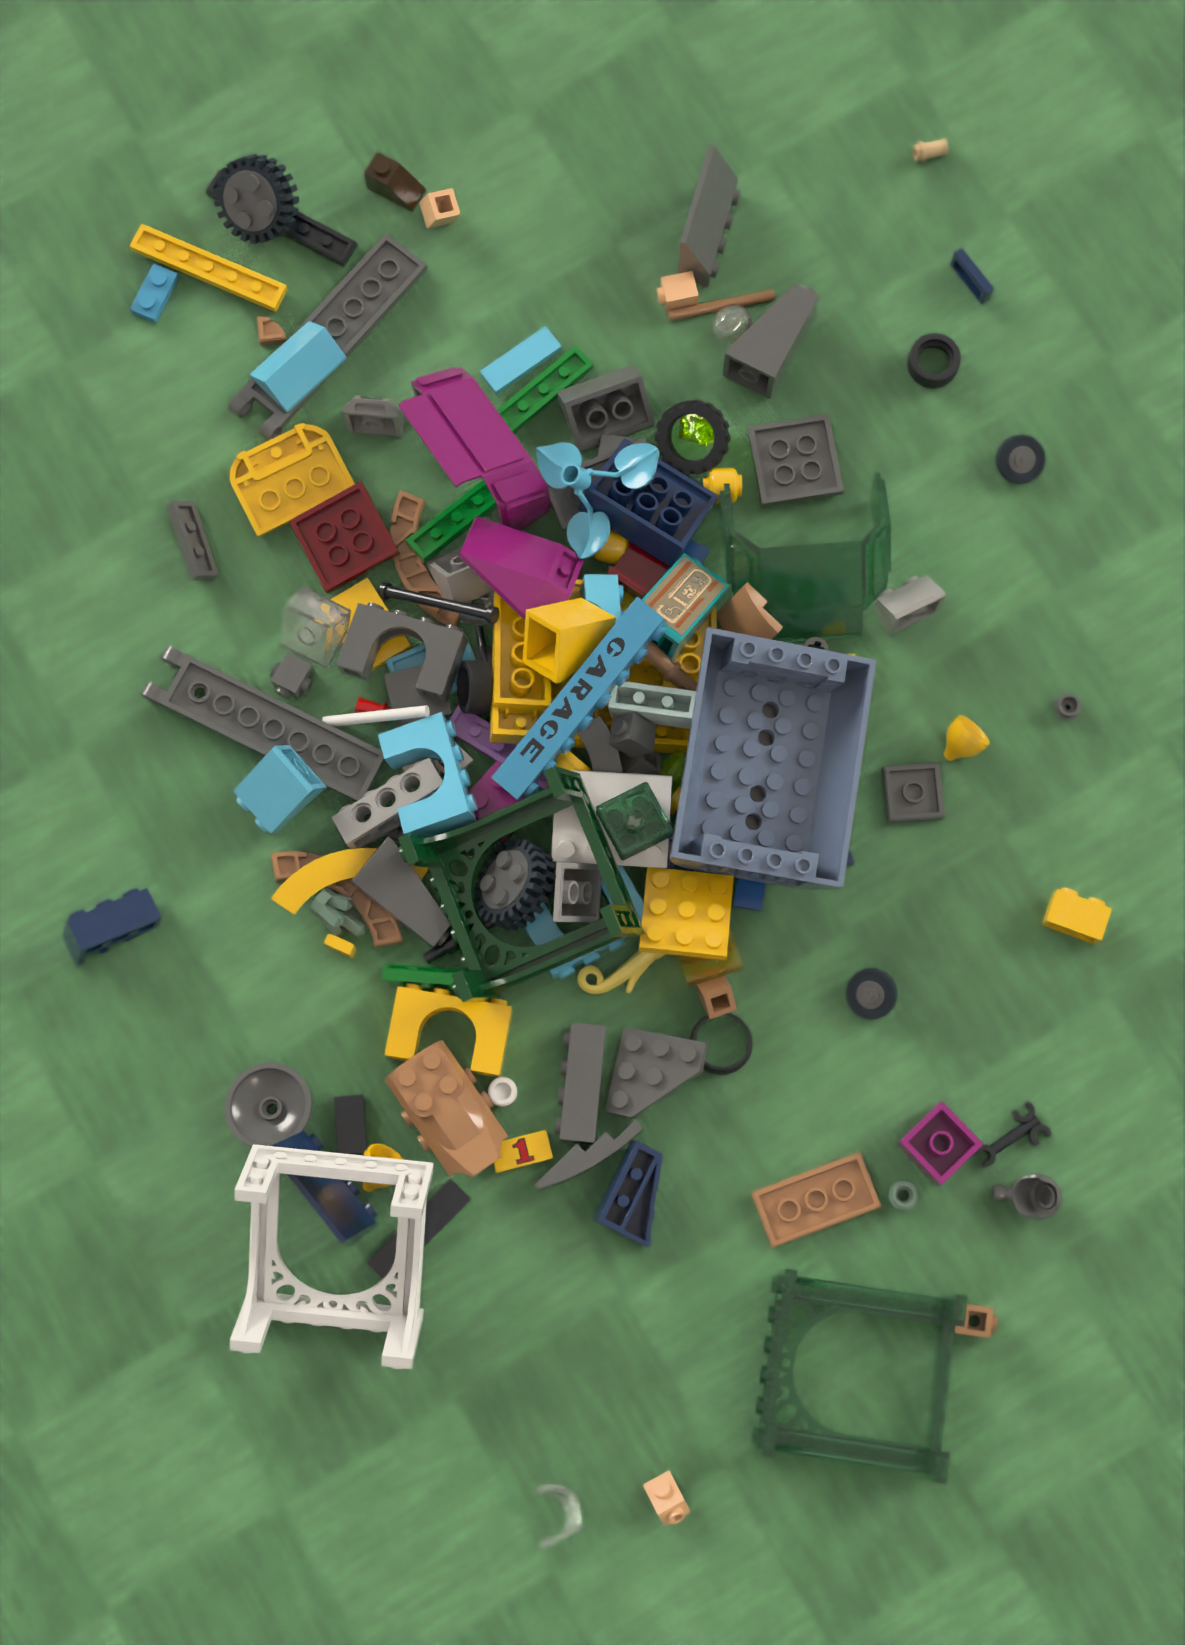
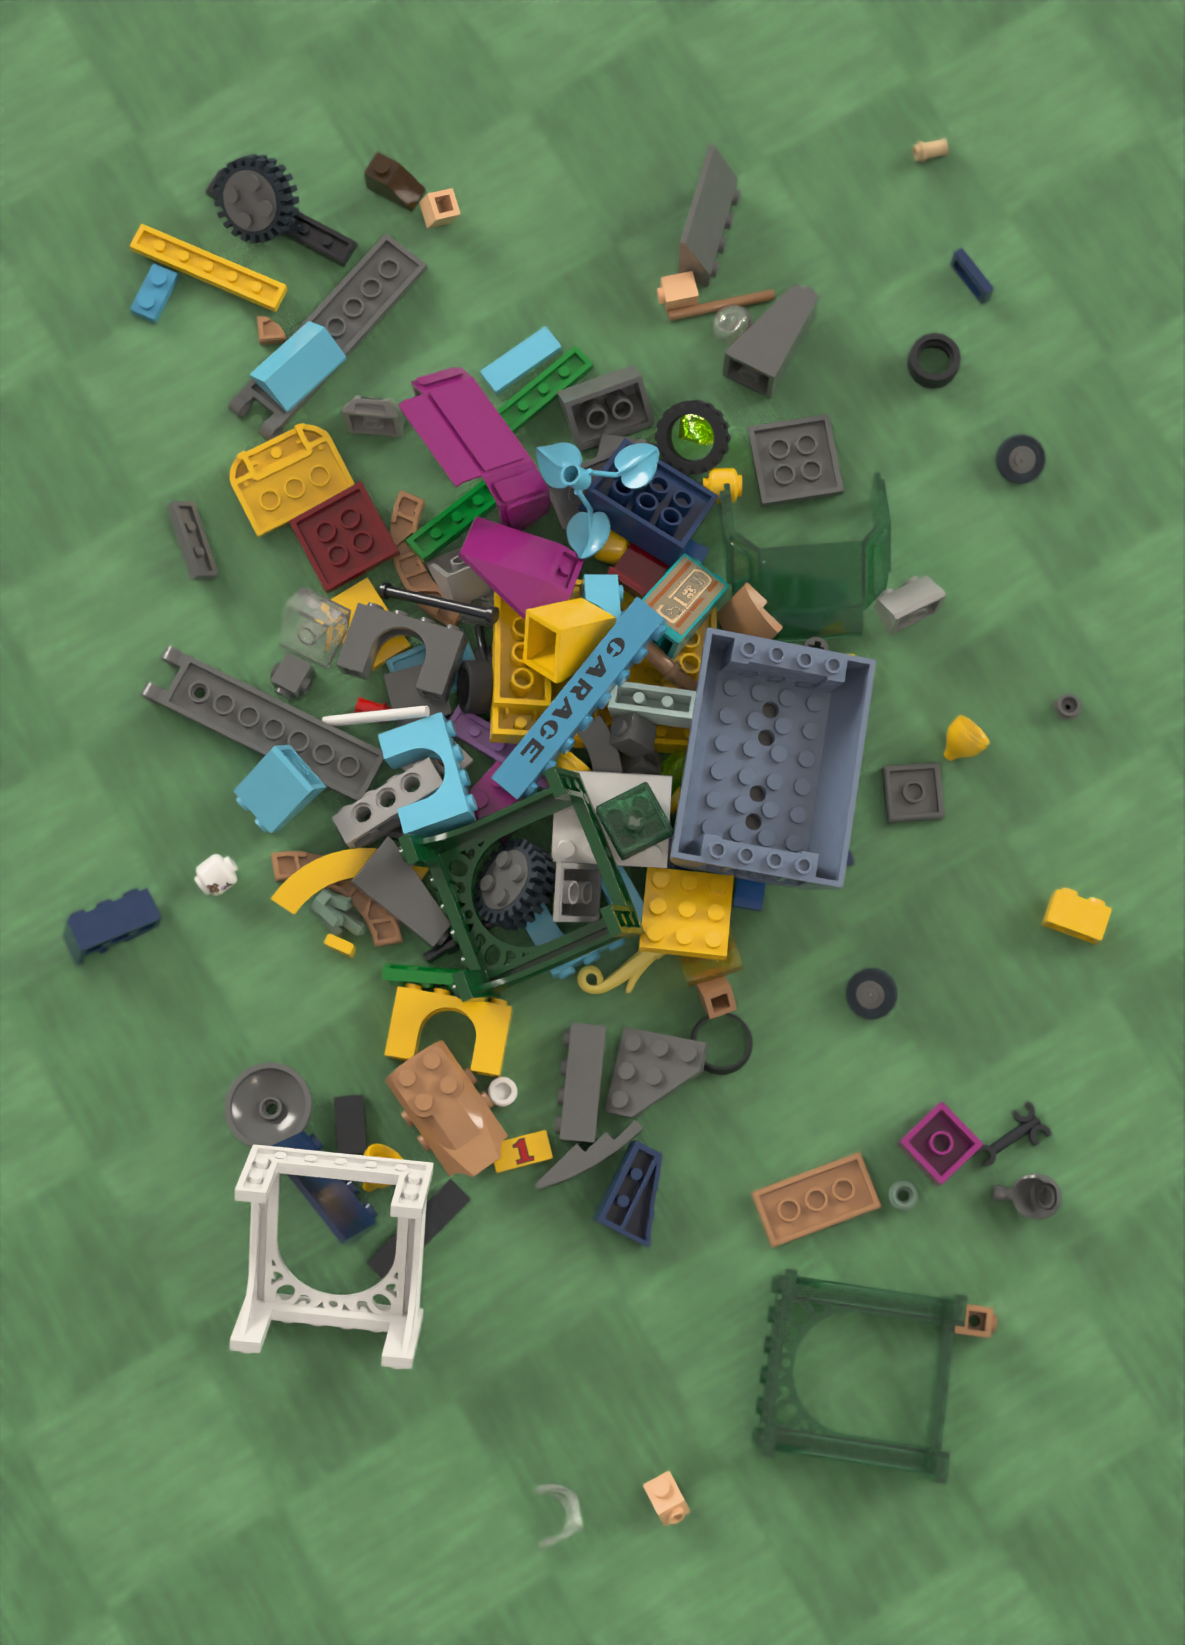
(216, 874): none -> white head

